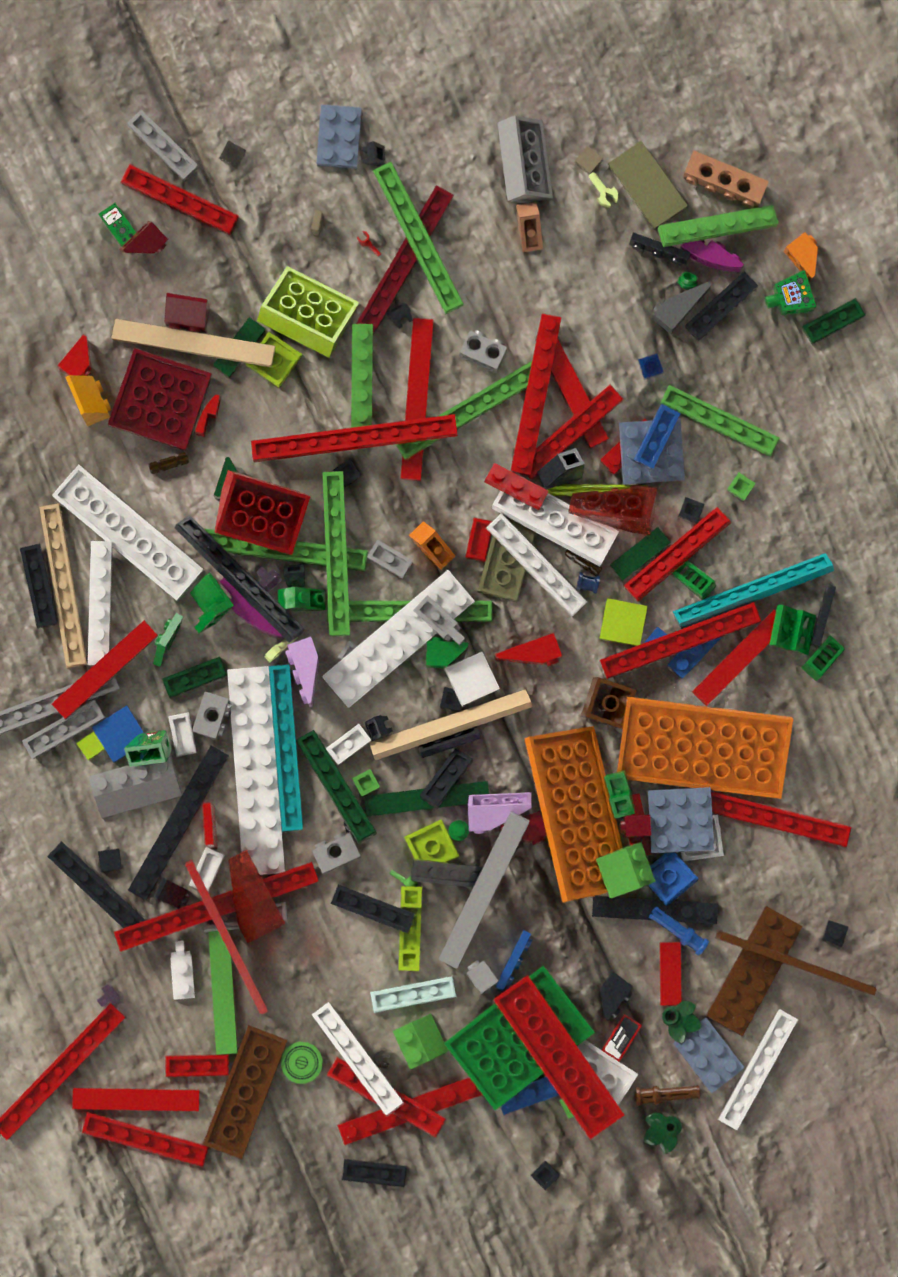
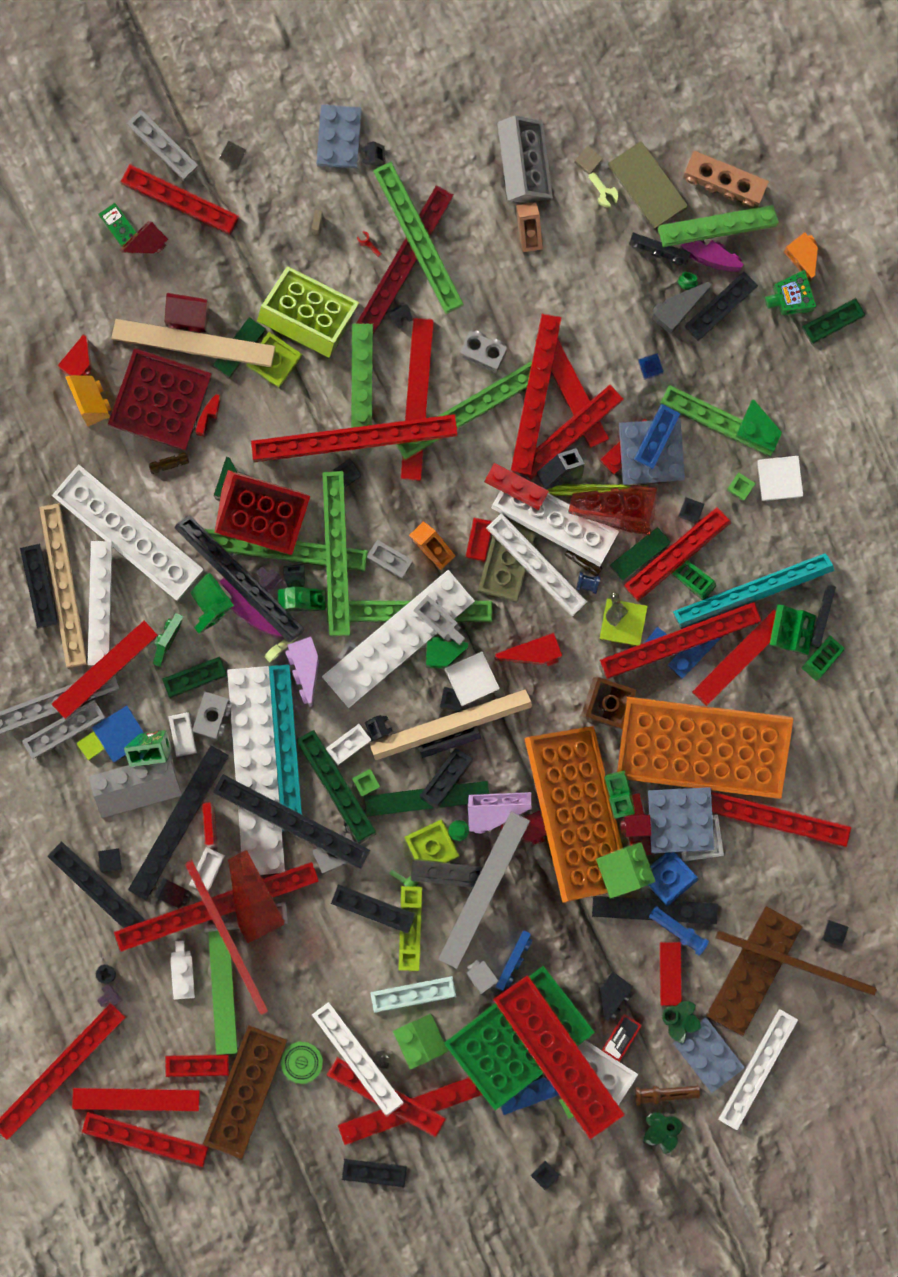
(99, 977): none -> black bush
(291, 821): none -> black plate
(616, 611): none -> clear smoke piece
(759, 428): none -> green wing
(779, 478): none -> white tile

